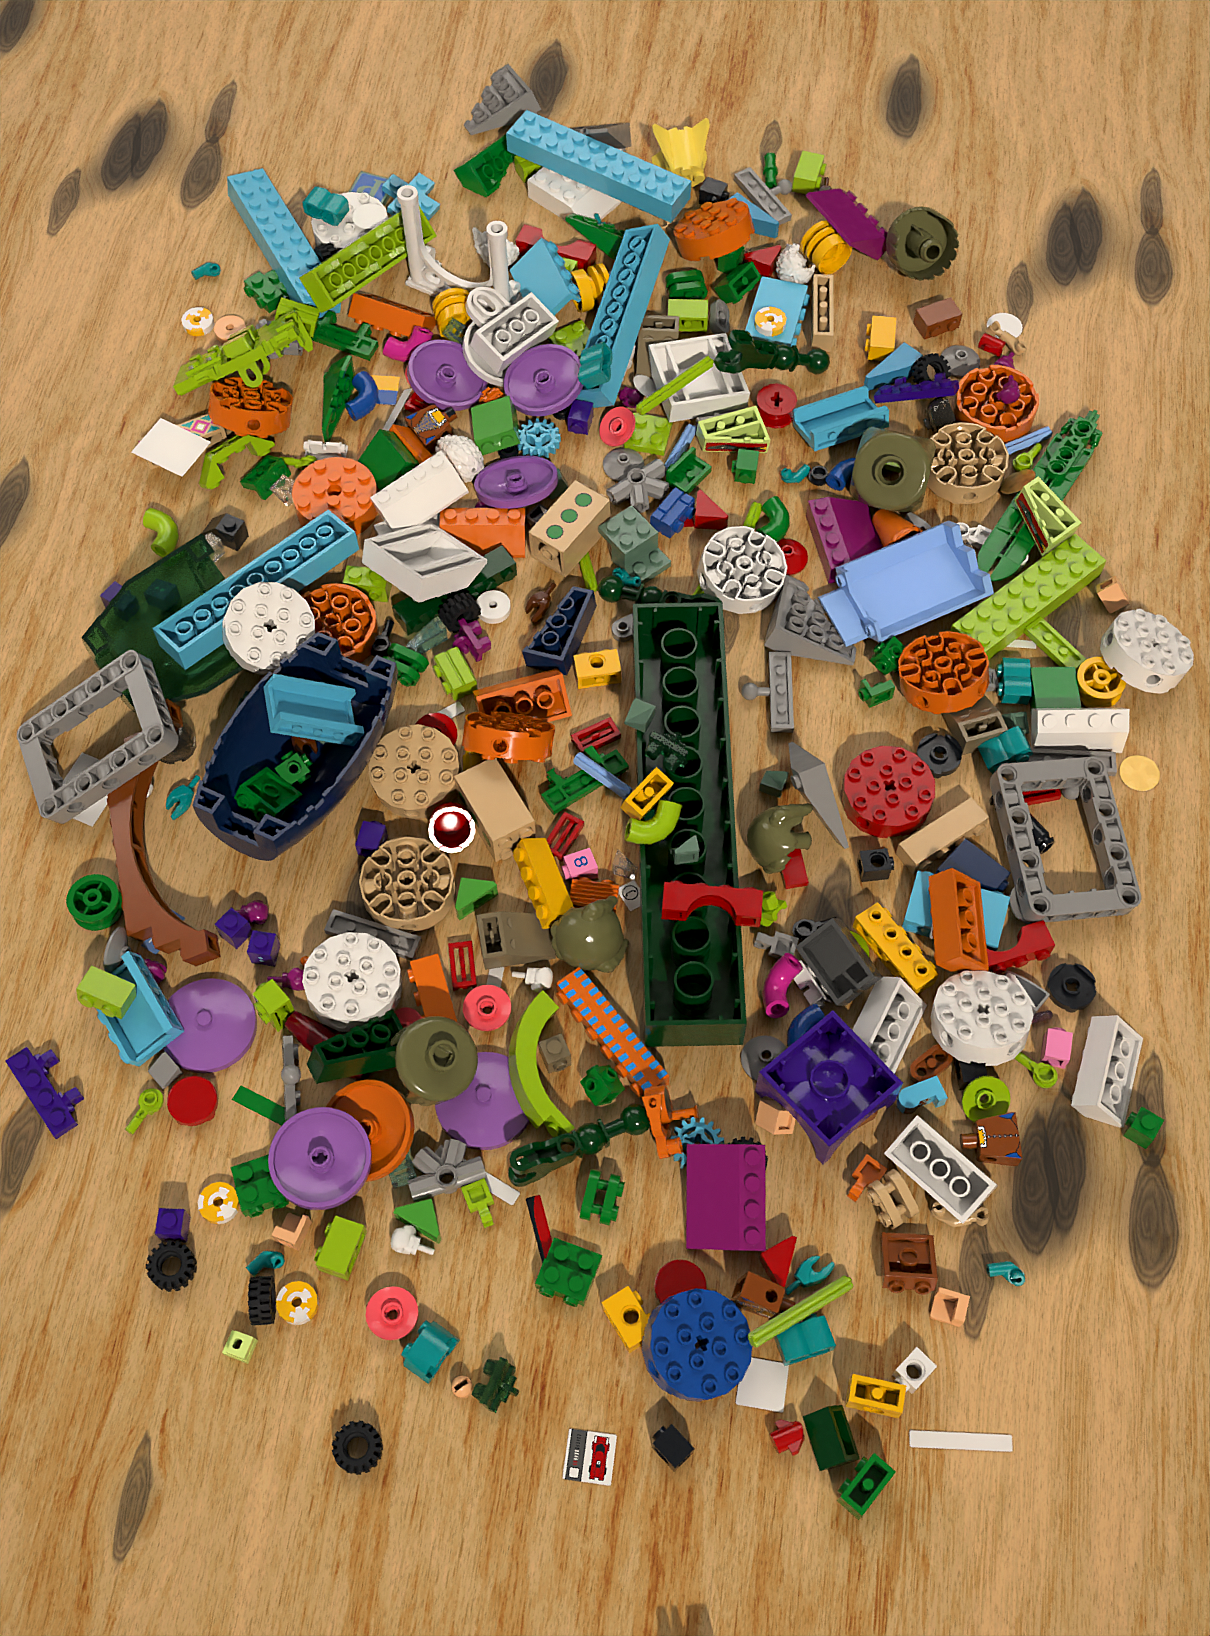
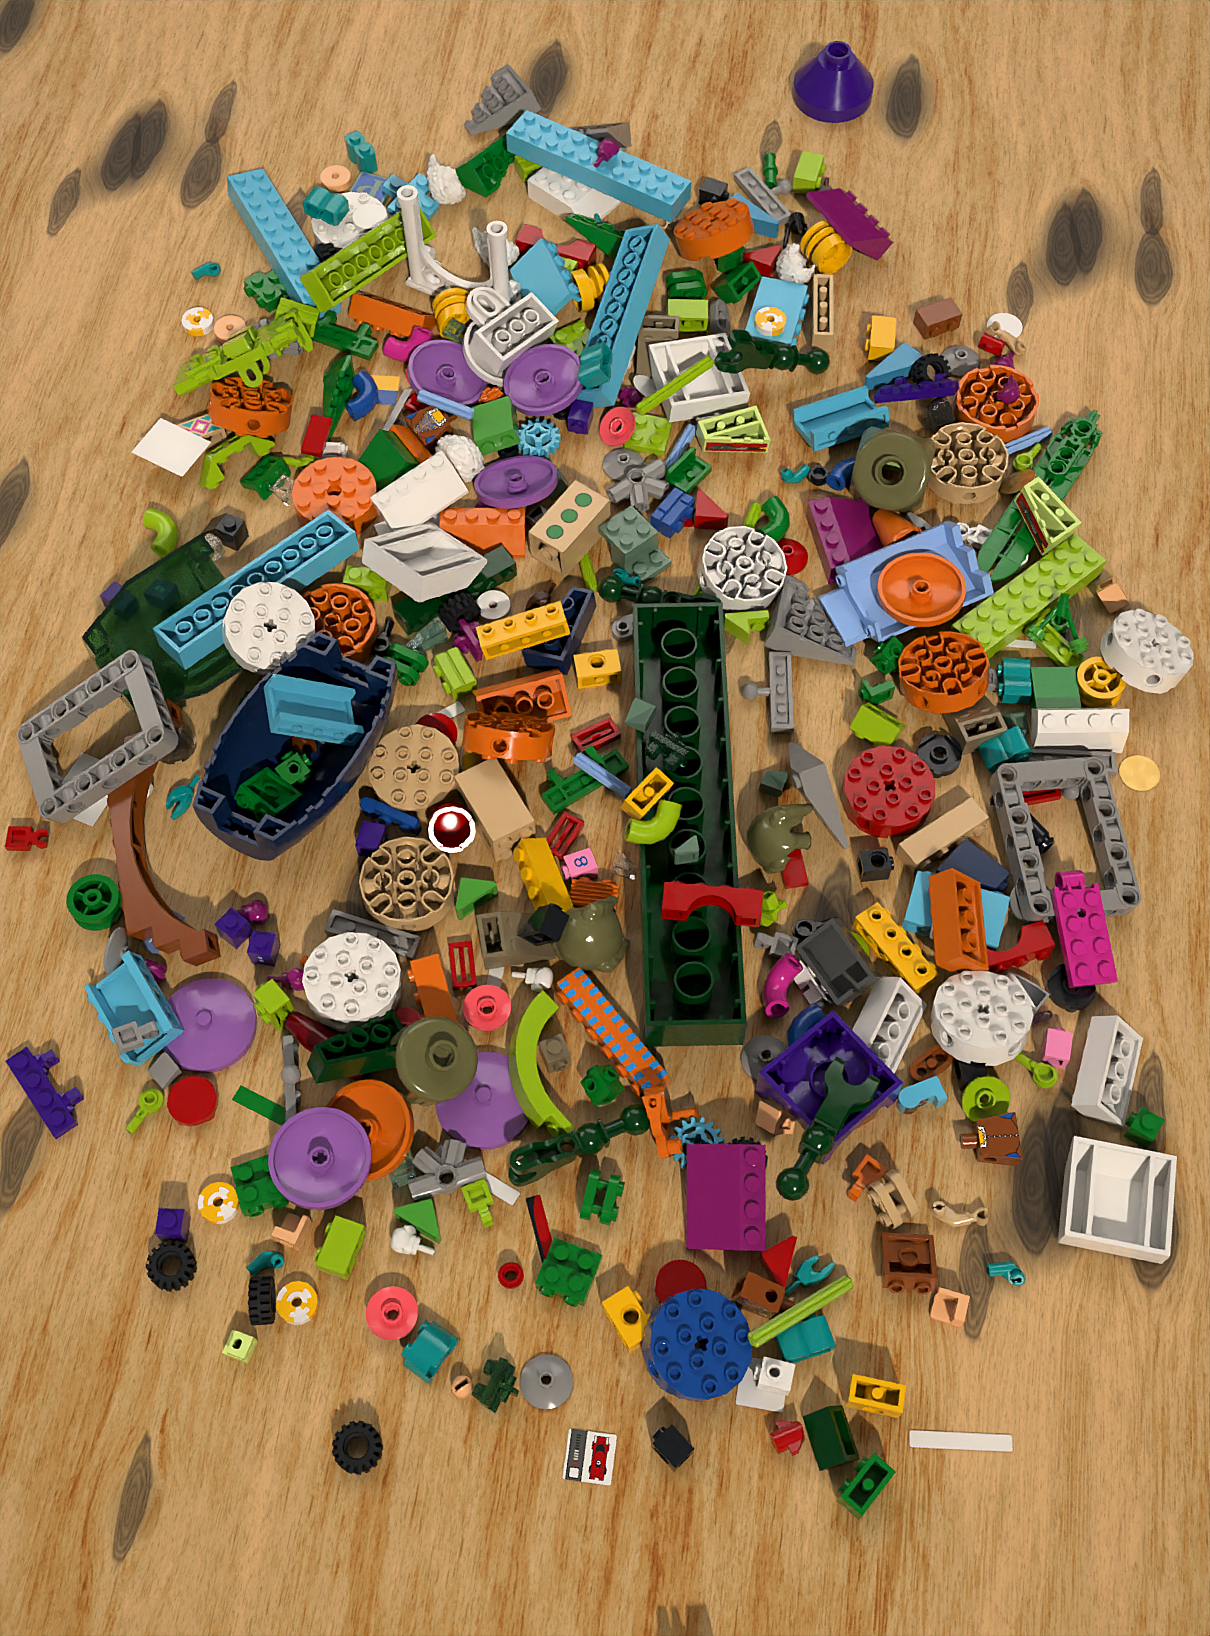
(22, 837): none -> red plate
(106, 992): lime brick -> none
(131, 1036): none -> light grey plate
(316, 435): none -> red tile
(335, 178): none -> light nougat piece
(361, 152): none -> teal brick
(388, 815): none -> blue hinge
(444, 183): none -> white piece
(445, 404): none -> light blue axle
(510, 1267): none -> red plate
(523, 630): none -> yellow brick
(544, 925): none -> black slope
(550, 1395): none -> light grey dish
(607, 149): none -> magenta piece
(630, 895): white sticker -> none
(683, 150): light yellow brick -> none
(742, 623): none -> lime slope
(745, 466): green brick -> none
(774, 1375): none -> white brick
(777, 395): red piece -> none
(795, 224): none -> black plant
(819, 1138): none -> dark green piece
(833, 85): none -> dark purple cone
(877, 726): none -> lime brick
(921, 589): none -> orange dish
(921, 1363): white brick -> none
(922, 243): olive piece -> none
(940, 1169): white slope -> none
(1061, 621): none -> plant
(1085, 939): none -> dark pink hinge
(1118, 1200): none -> white slope

